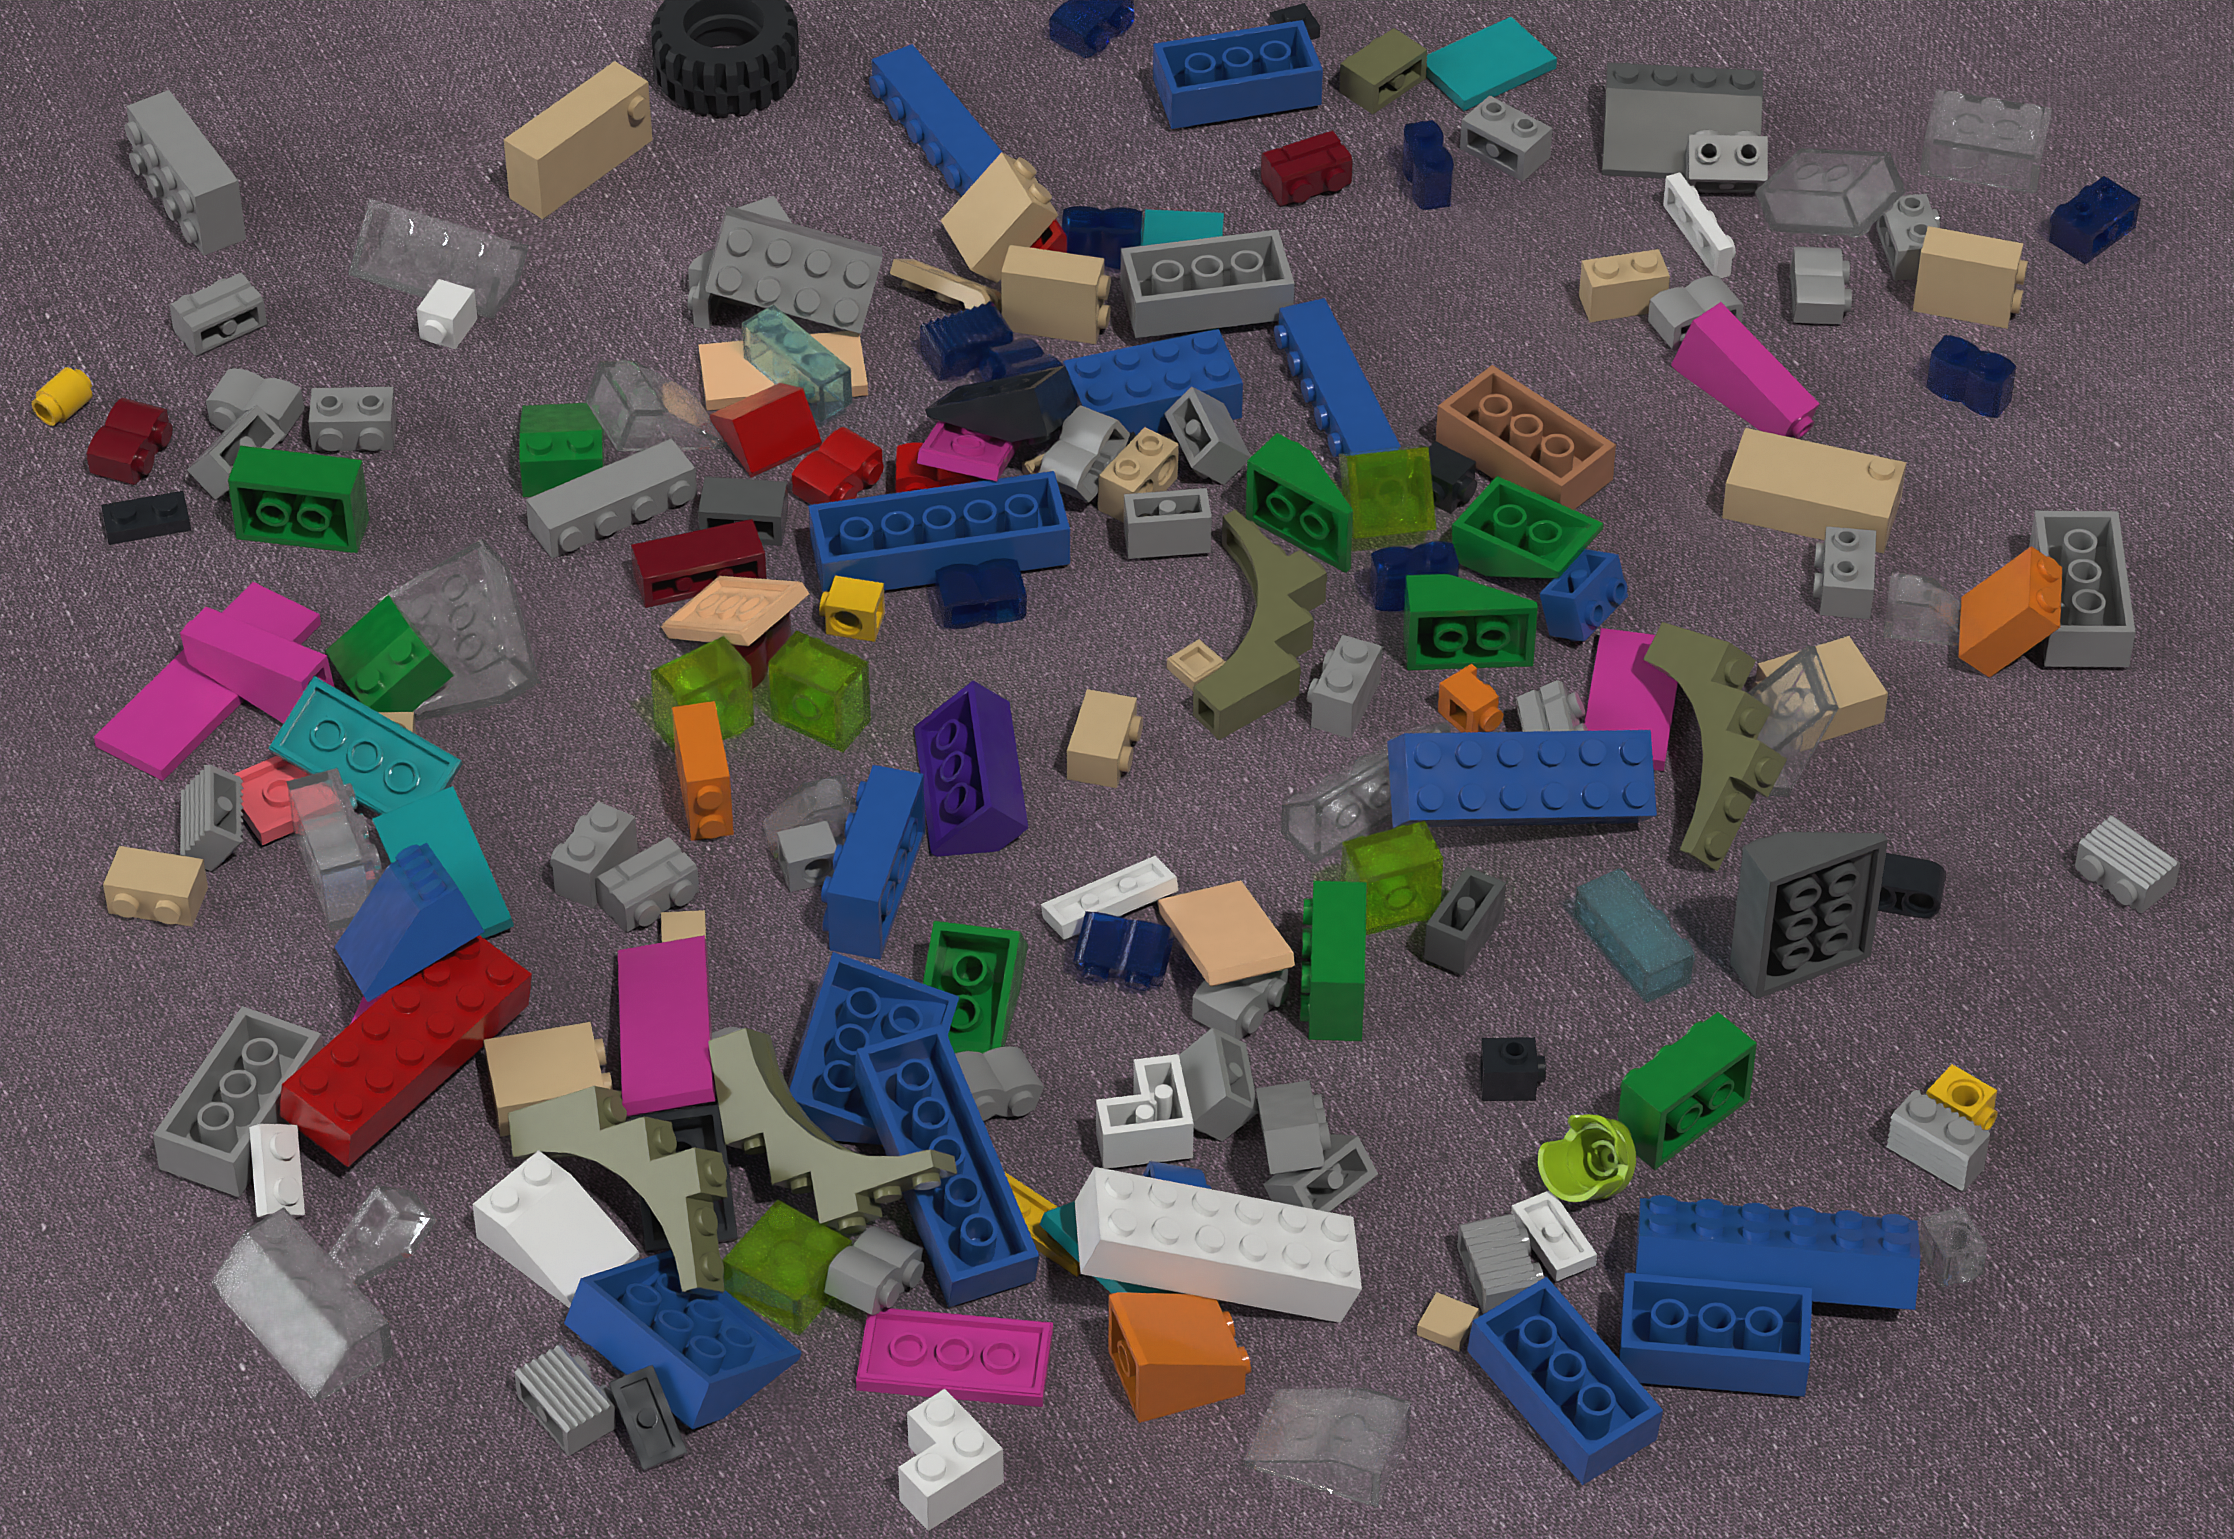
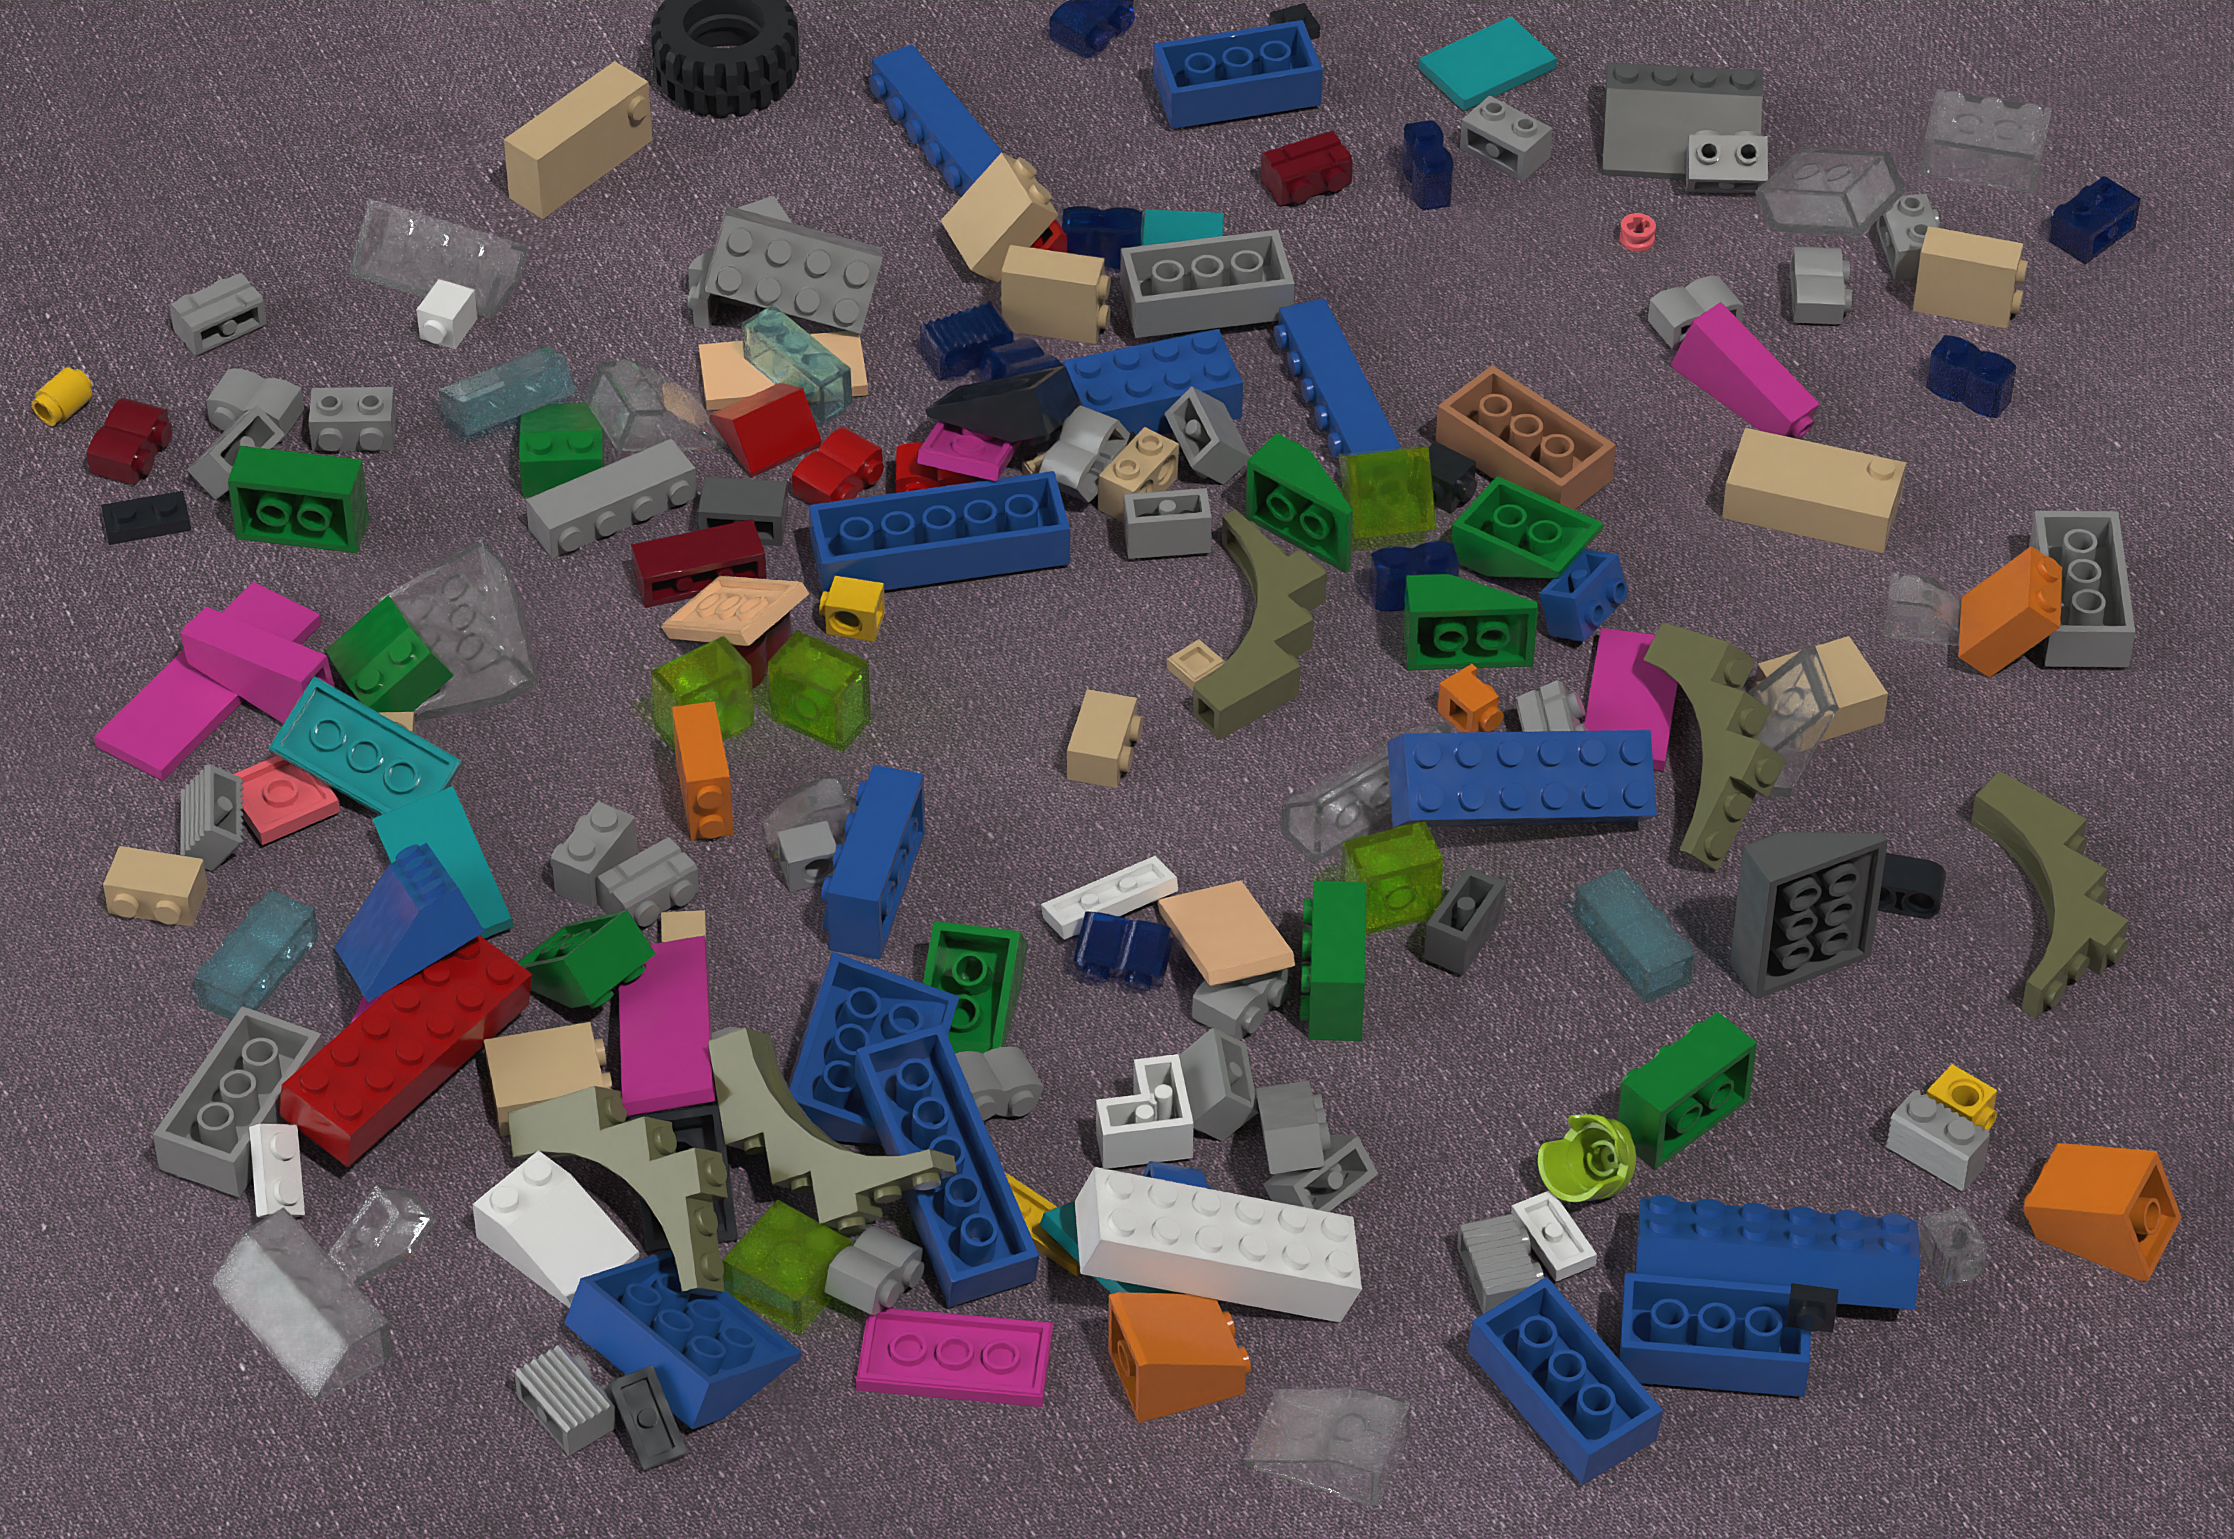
(185, 173): light grey brick -> none
(256, 955): none -> clear light blue brick
(333, 844): clear brick -> none
(507, 391): none -> clear light blue brick
(588, 959): none -> green slope
(948, 286): tan plate -> none
(952, 1461): white brick -> none
(971, 774): dark purple slope -> none
(980, 593): clear blue brick -> none
(1345, 686): light grey brick -> none
(1383, 70): olive brick -> none
(1447, 1321): tan tile -> none
(1510, 1069): black brick -> none
(1621, 284): tan brick -> none
(1637, 223): none -> coral bush
(1698, 225): white plate -> none
(1812, 1308): none -> black plate
(1847, 572): light grey brick -> none
(2072, 887): none -> olive arch
(2105, 1206): none -> orange slope
(2126, 864): light grey brick -> none

